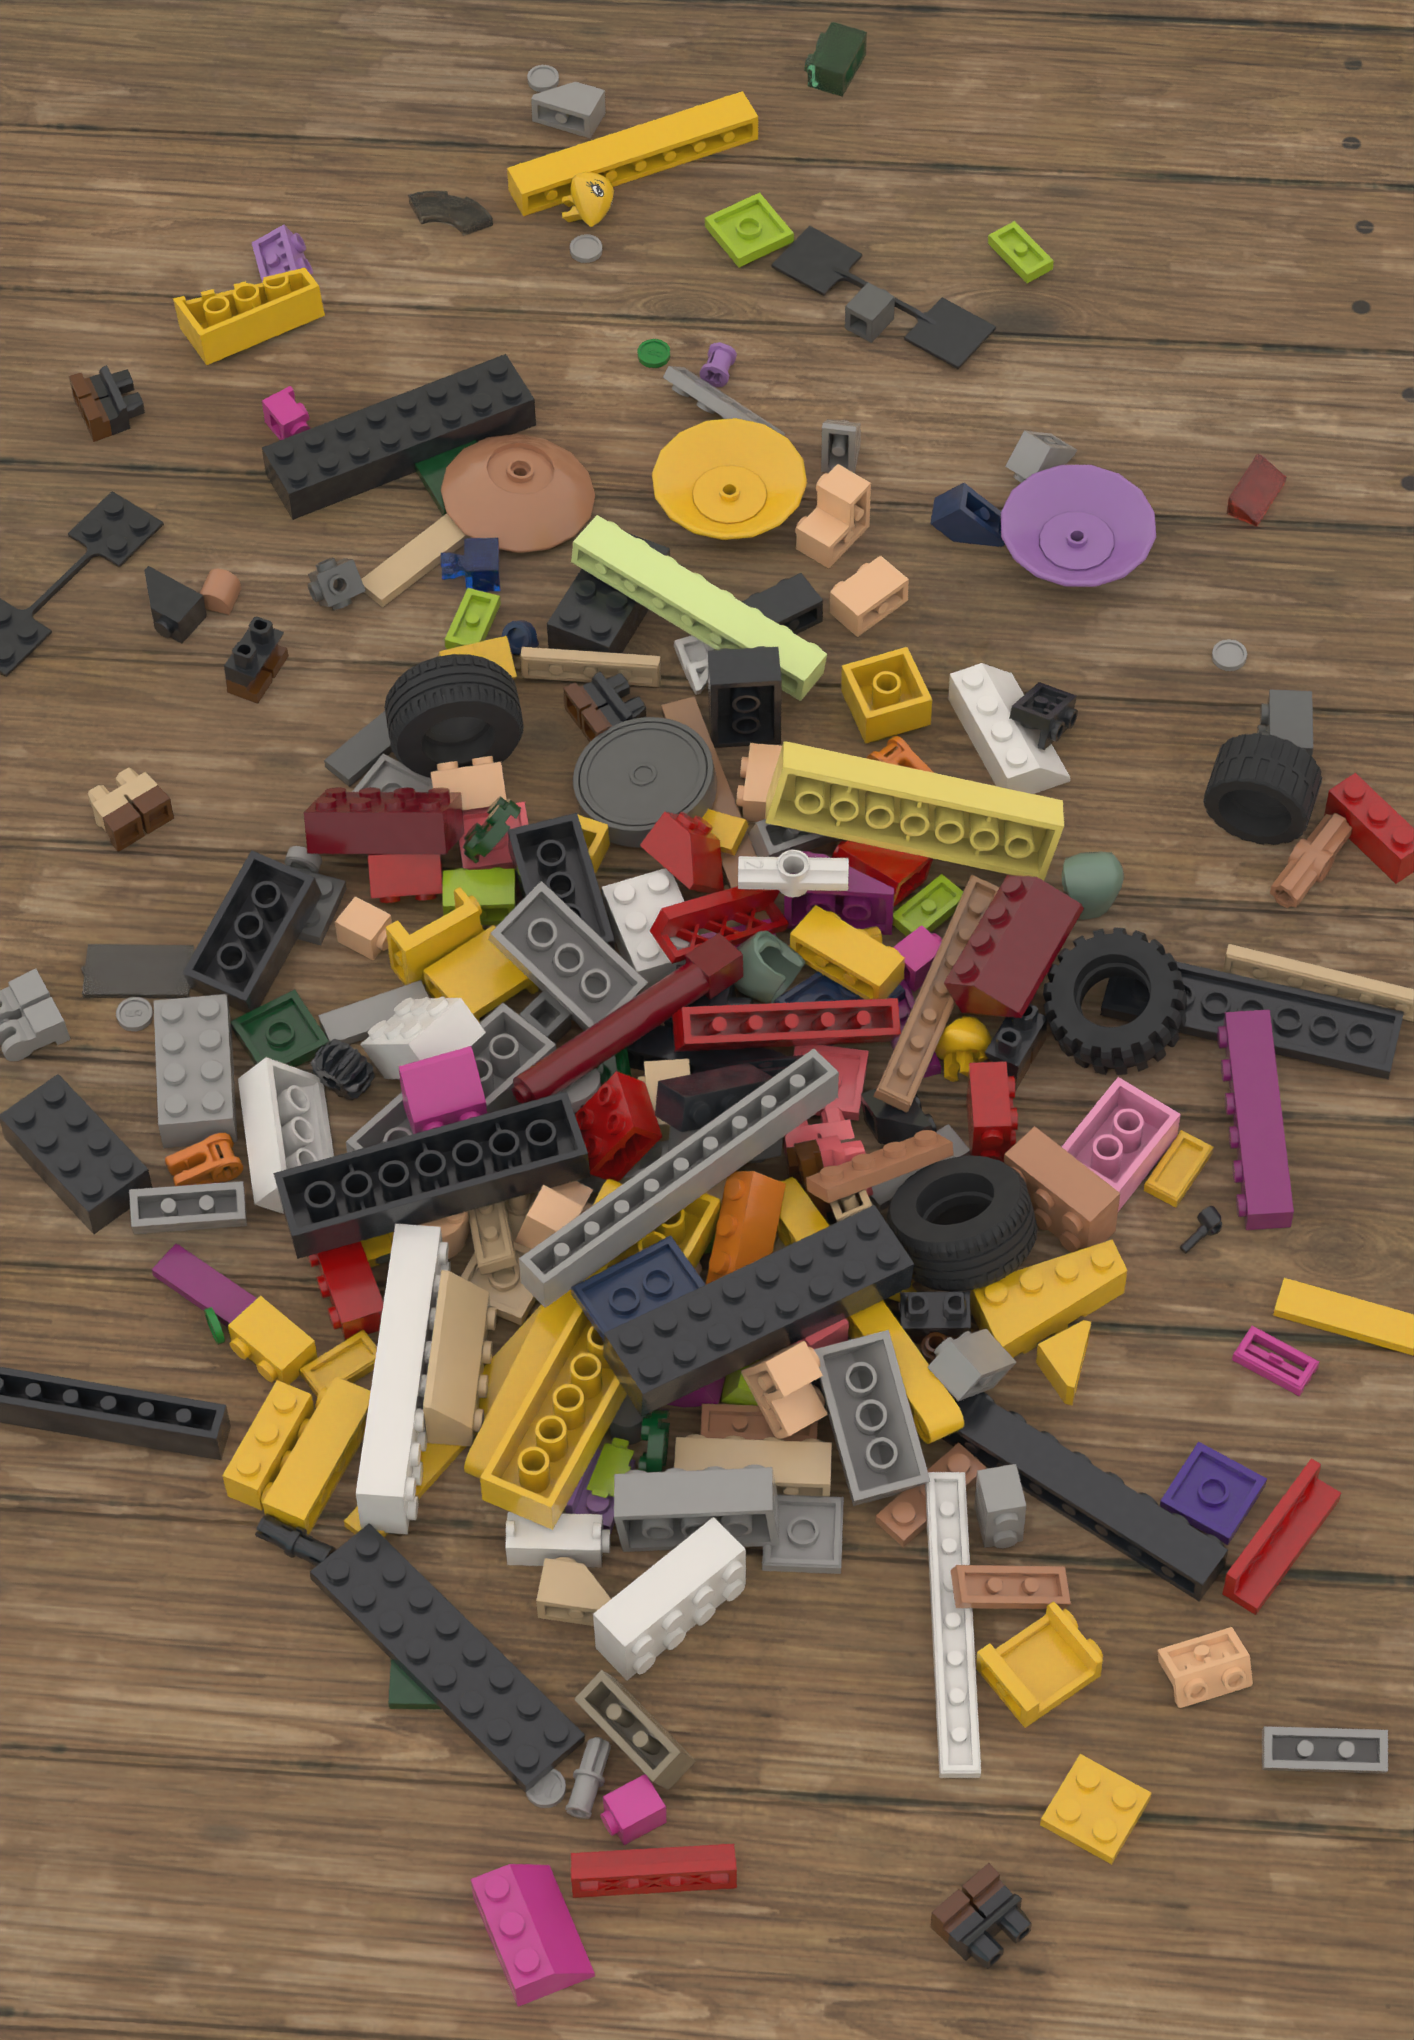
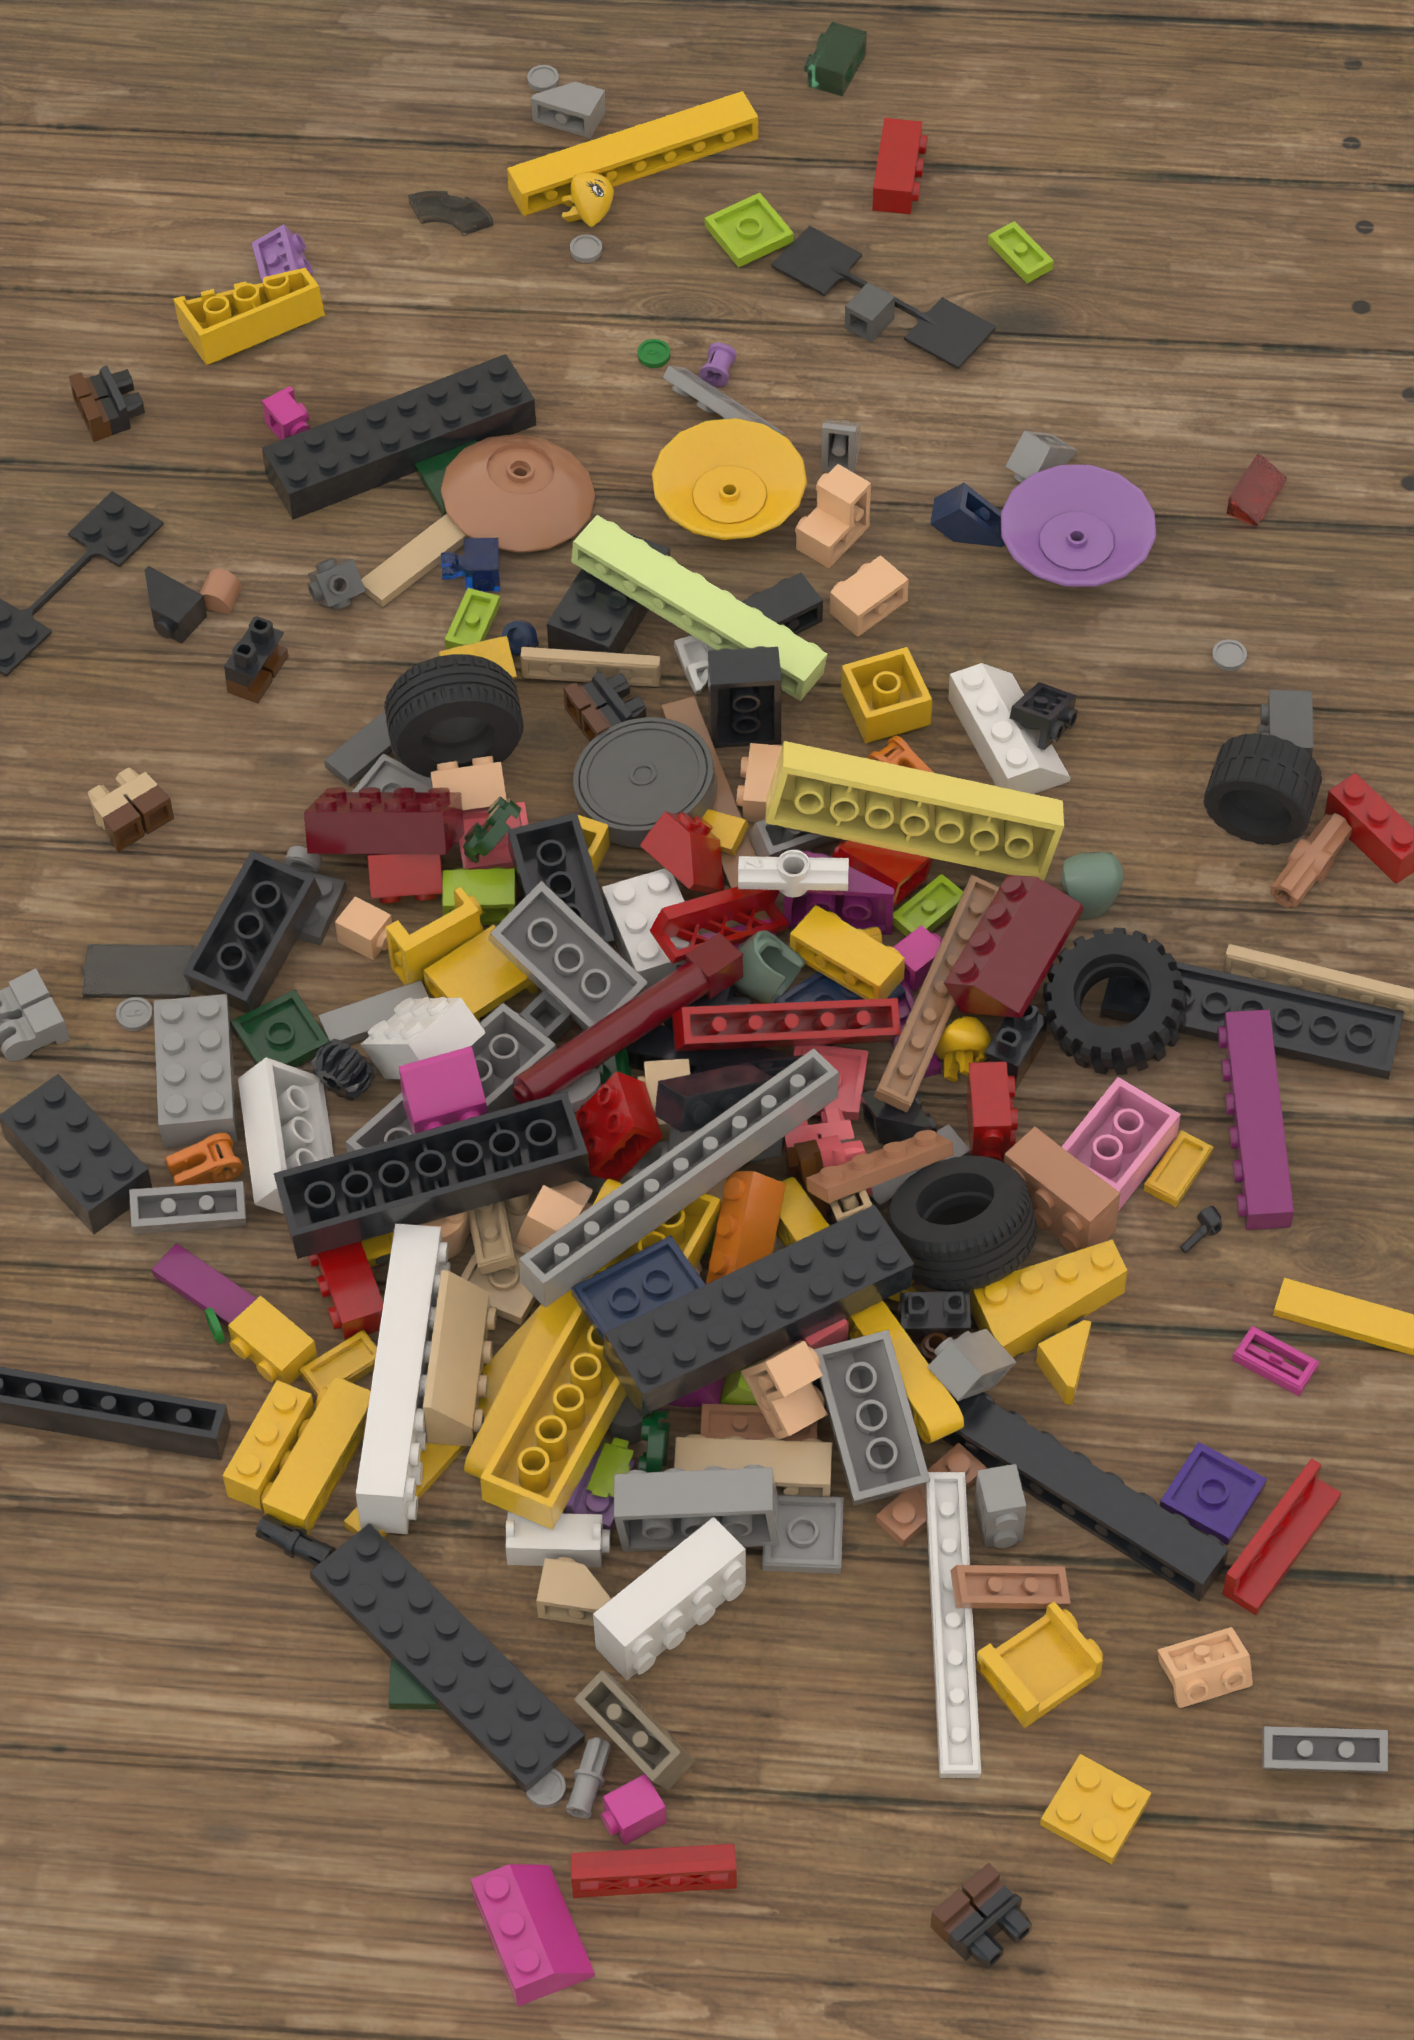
(899, 166): none -> red brick

